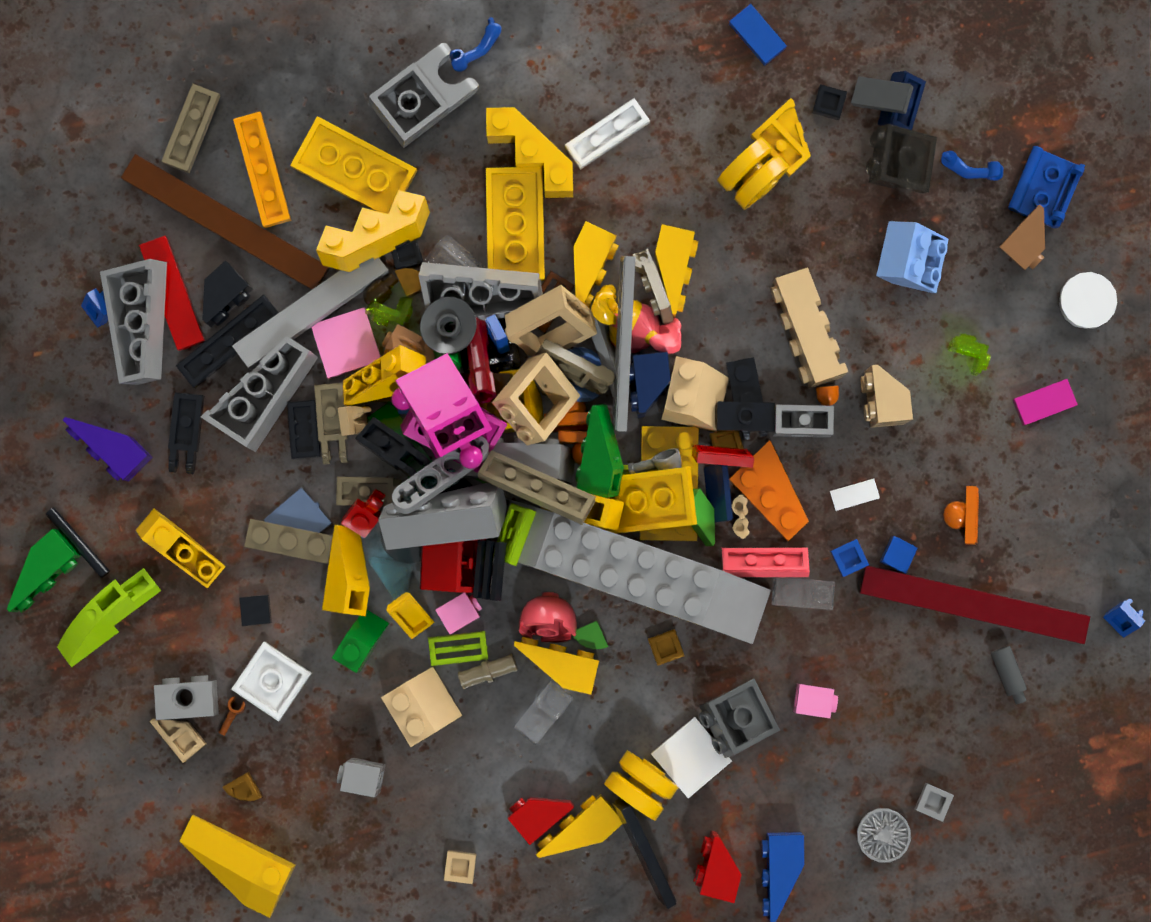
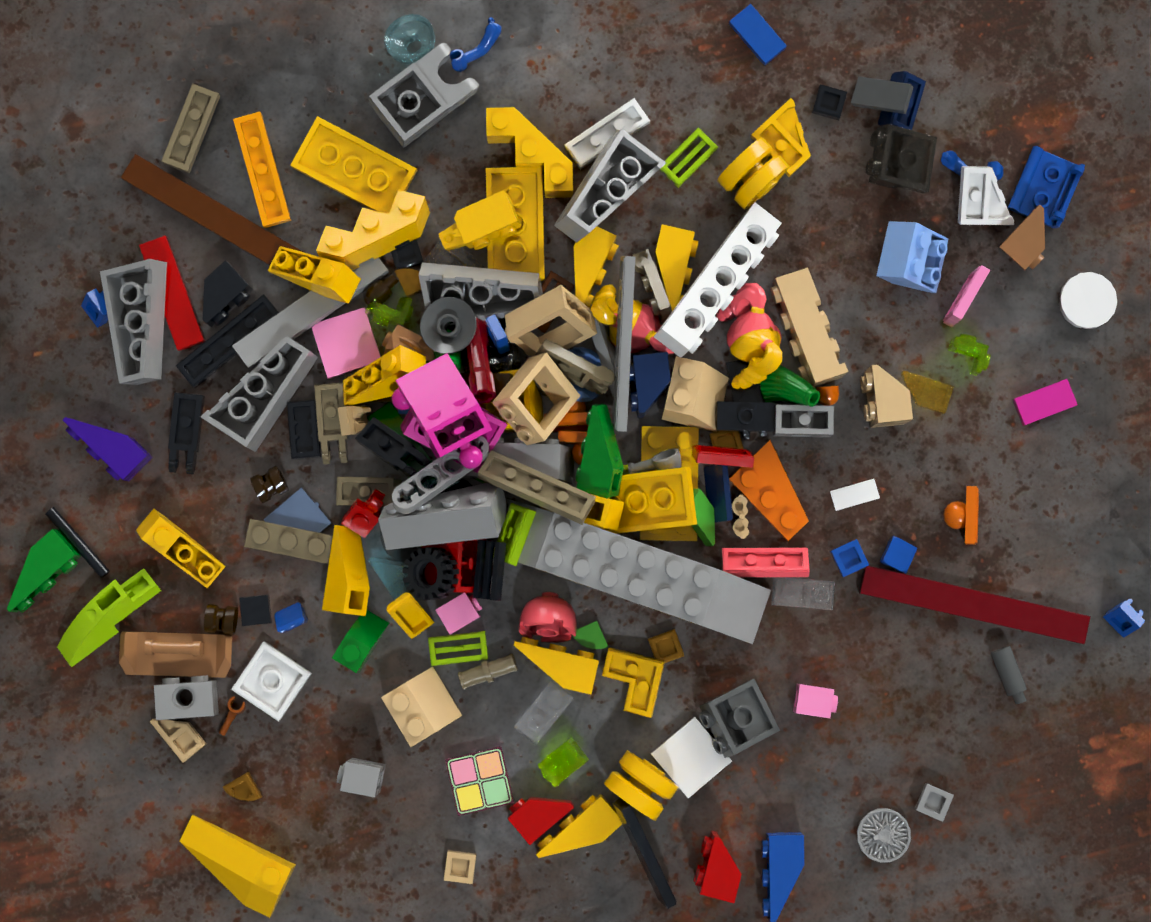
(175, 654): none -> medium nougat piece
(220, 619): none -> dark brown wheel
(269, 484): none -> dark brown wheel
(290, 617): none -> blue slope
(315, 273): none -> yellow slope
(407, 30): none -> clear light blue piece
(416, 573): none -> black tyre
(479, 781): none -> tile
(482, 223): none -> yellow hinge
(562, 762): none -> clear neon green bracket
(611, 180): none -> light grey wedge
(642, 675): none -> yellow tile
(671, 175): none -> lime tile
(674, 332): none -> white brick
(752, 336): none -> hair
(788, 386): none -> green piece
(928, 392): none -> clear yellow tile
(966, 296): none -> bright pink tile
(981, 199): none -> white wing

